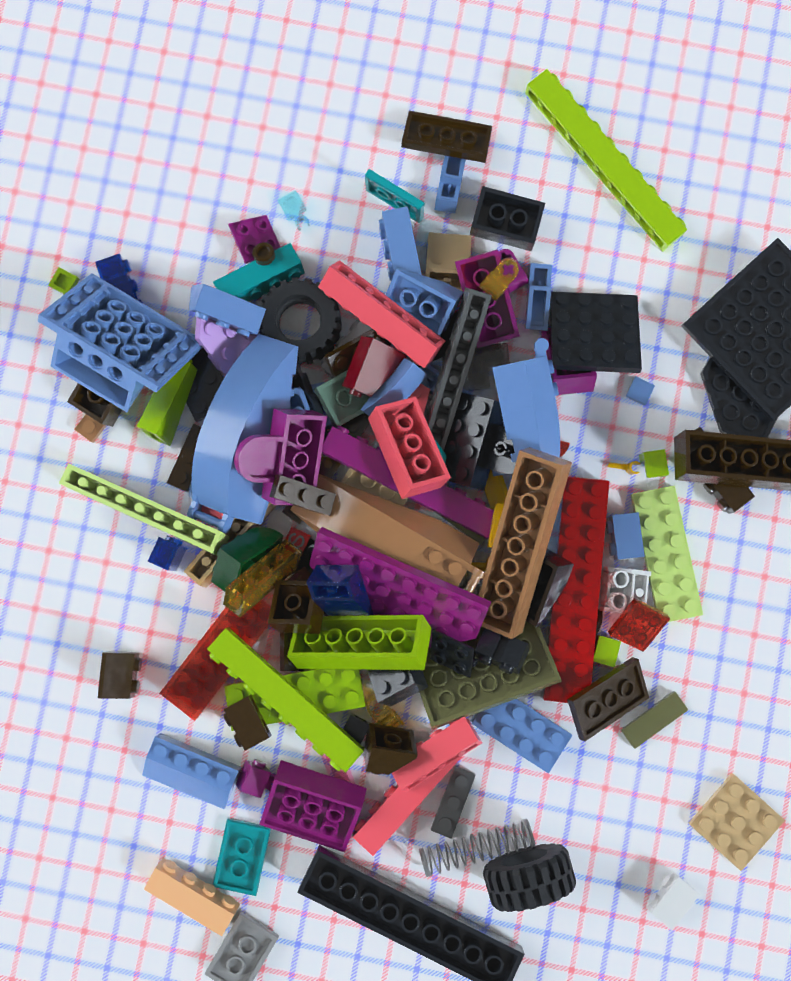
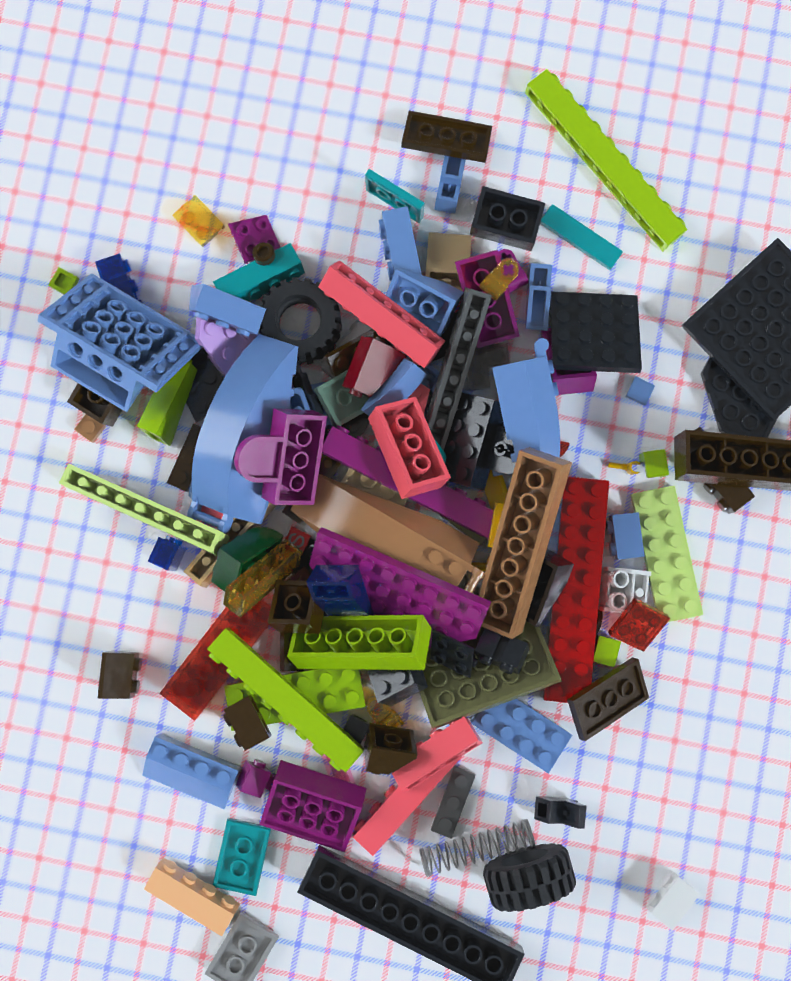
(198, 221): none -> clear yellow plate
(293, 208): clear light blue plate -> none
(302, 495): plate -> none
(560, 811): none -> black brick
(581, 237): none -> teal tile
(654, 719): olive tile -> none
(736, 821): tan plate -> none

